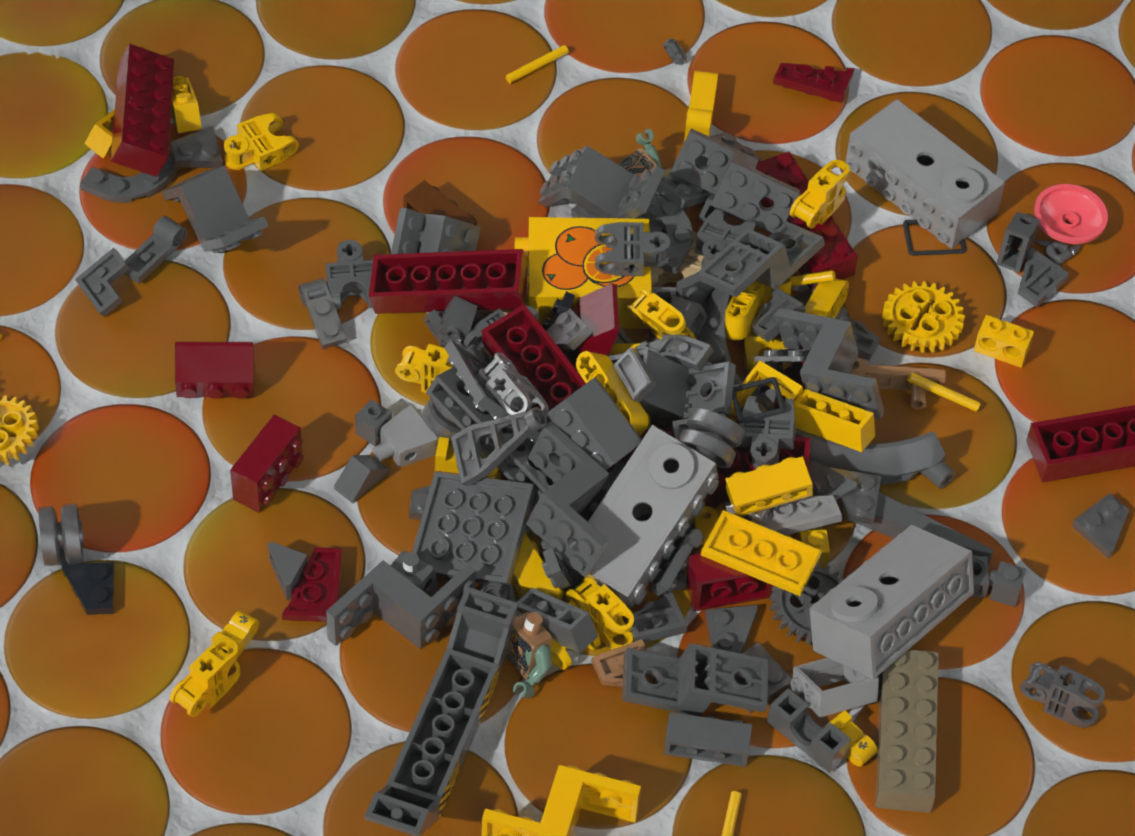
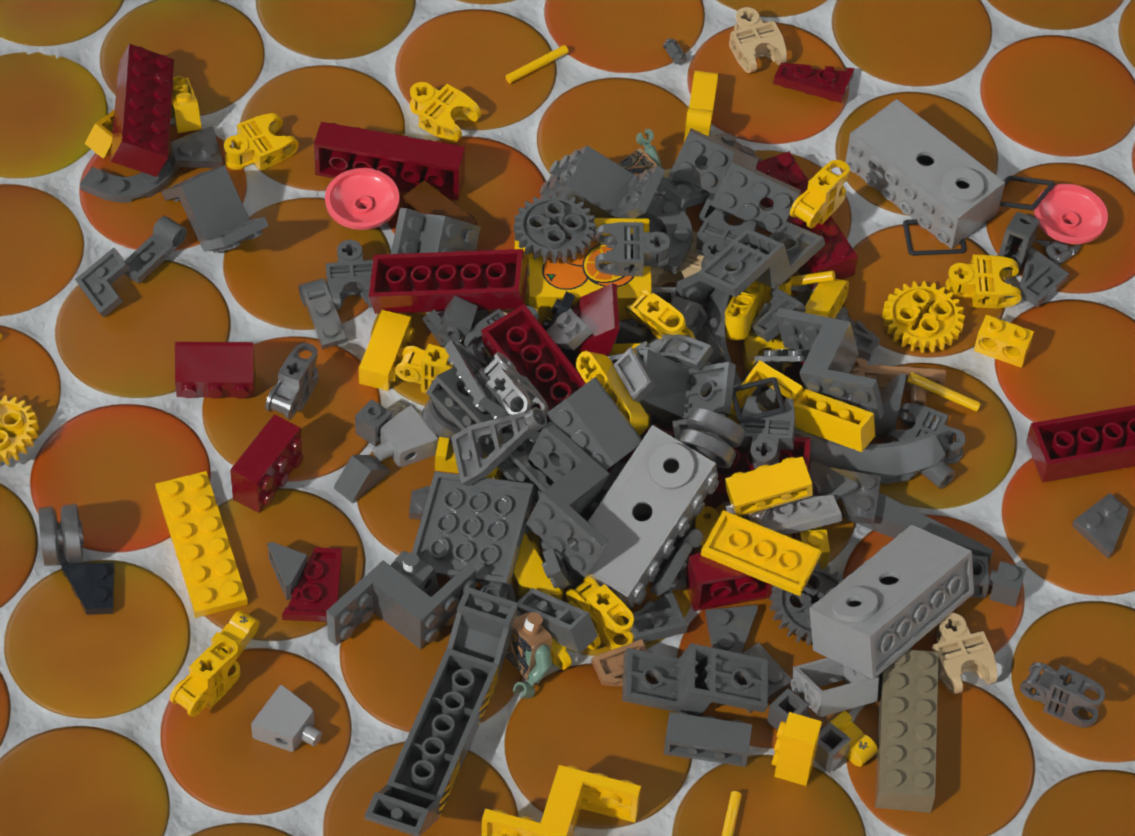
(201, 544): none -> yellow plate
(285, 722): none -> light grey torso
(294, 382): none -> flat silver piece
(359, 190): none -> coral dish
(385, 350): none -> yellow brick
(400, 157): none -> dark red brick
(442, 109): none -> yellow piece
(554, 228): none -> dark grey gear
(632, 332): none -> dark grey slope
(755, 40): none -> tan piece
(796, 748): none -> yellow brick
(891, 400): none -> dark grey slope
(921, 423): none -> dark grey piece
(962, 653): none -> tan piece
(985, 281): none -> yellow piece
(1029, 180): none -> black piece

